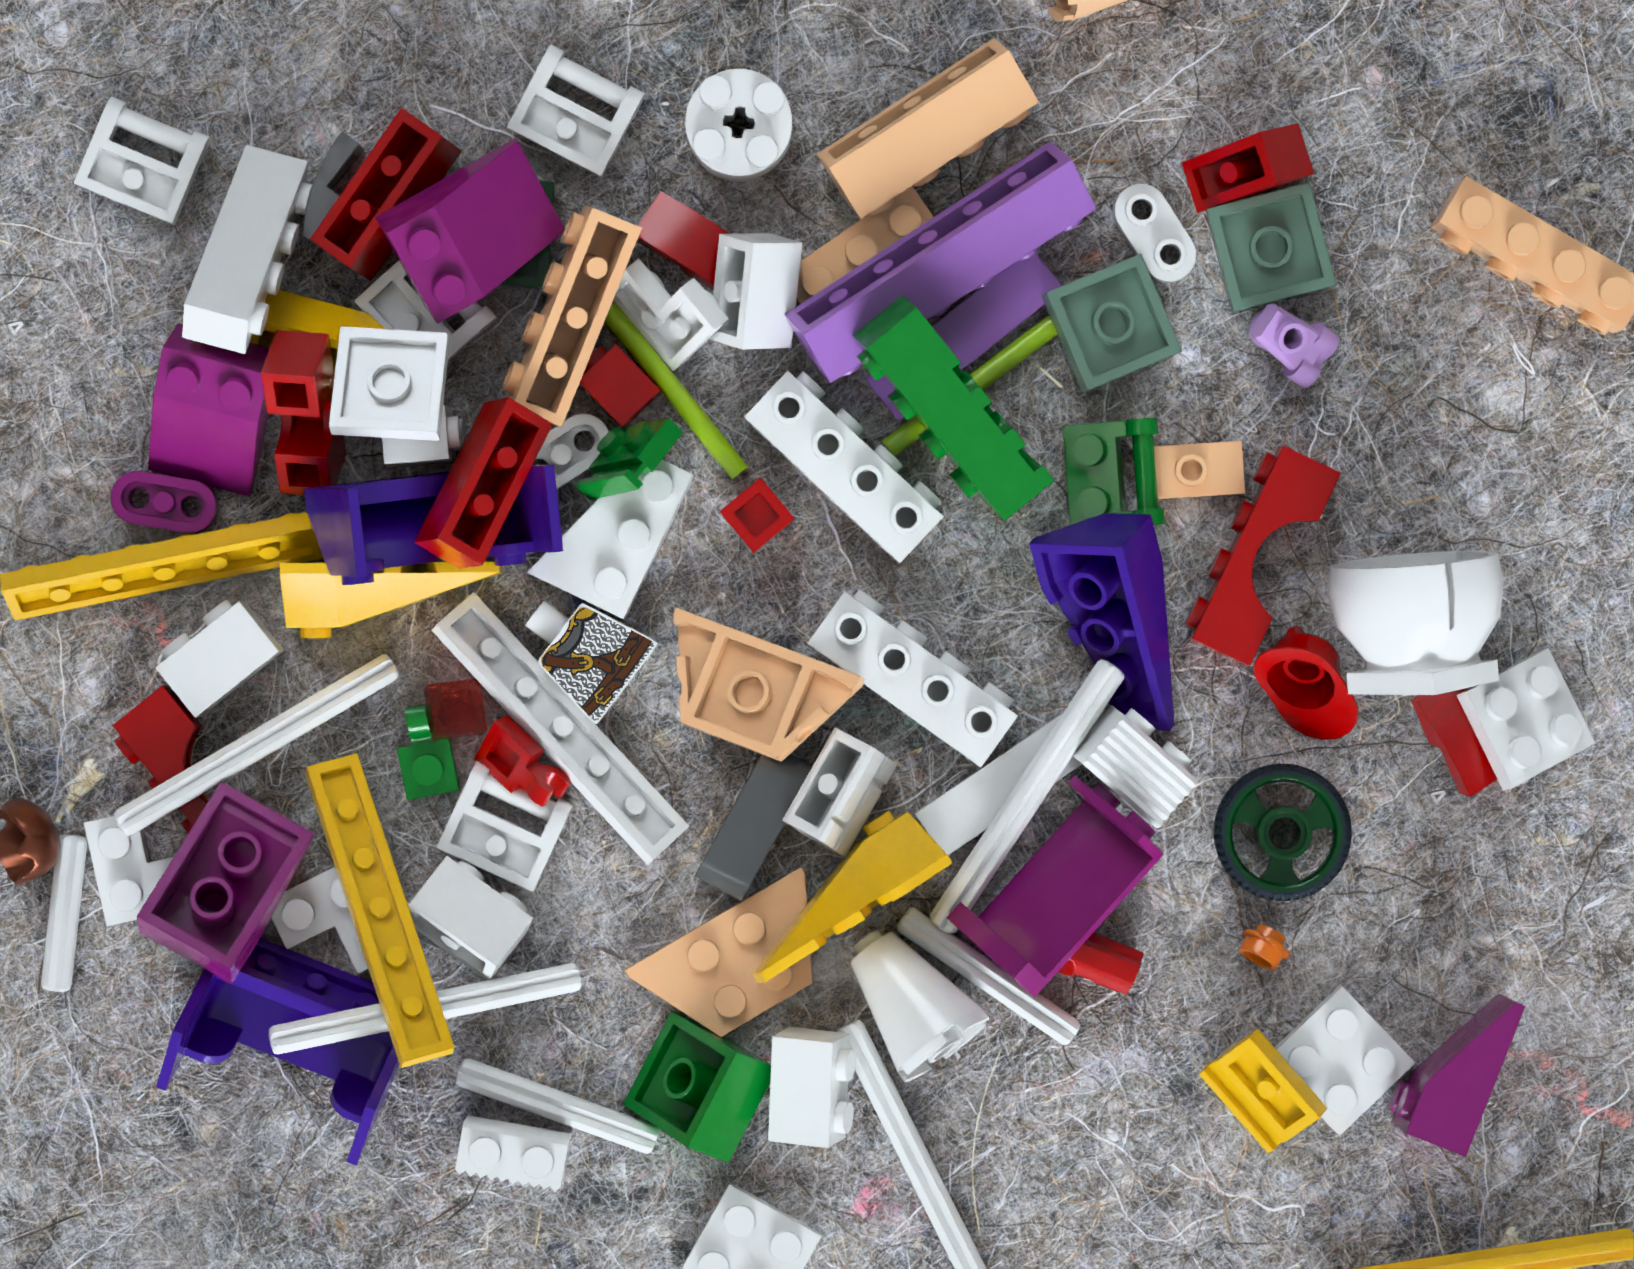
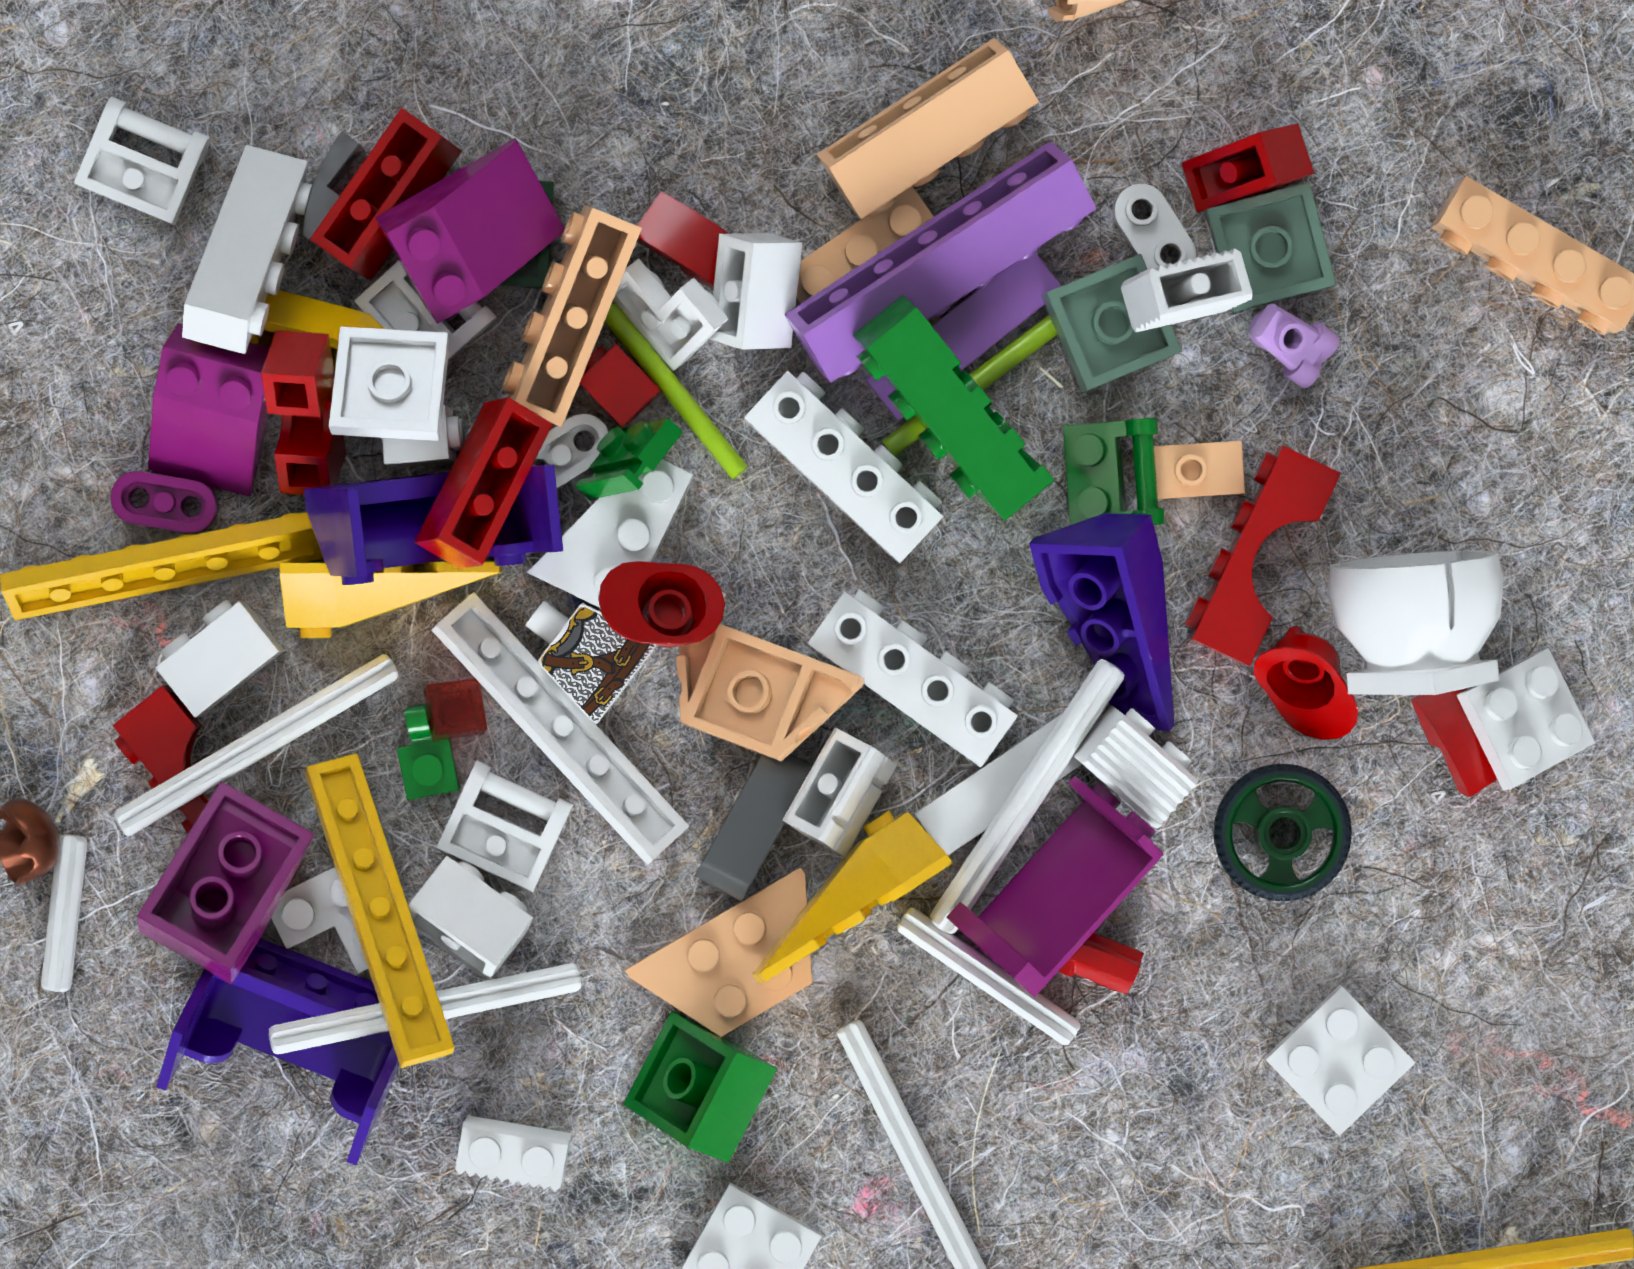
(121, 869): white plate -> none
(515, 763): red plate -> none
(557, 1105): white axle -> none
(568, 127): white plate -> none
(661, 603): none -> red piece
(719, 101): white brick -> none
(757, 515): red brick -> none
(810, 1087): white brick -> none
(913, 1004): white cone -> none
(1186, 290): none -> white brick
(1263, 946): orange plate -> none
(1263, 1090): yellow plate -> none
(1455, 1082): magenta slope -> none

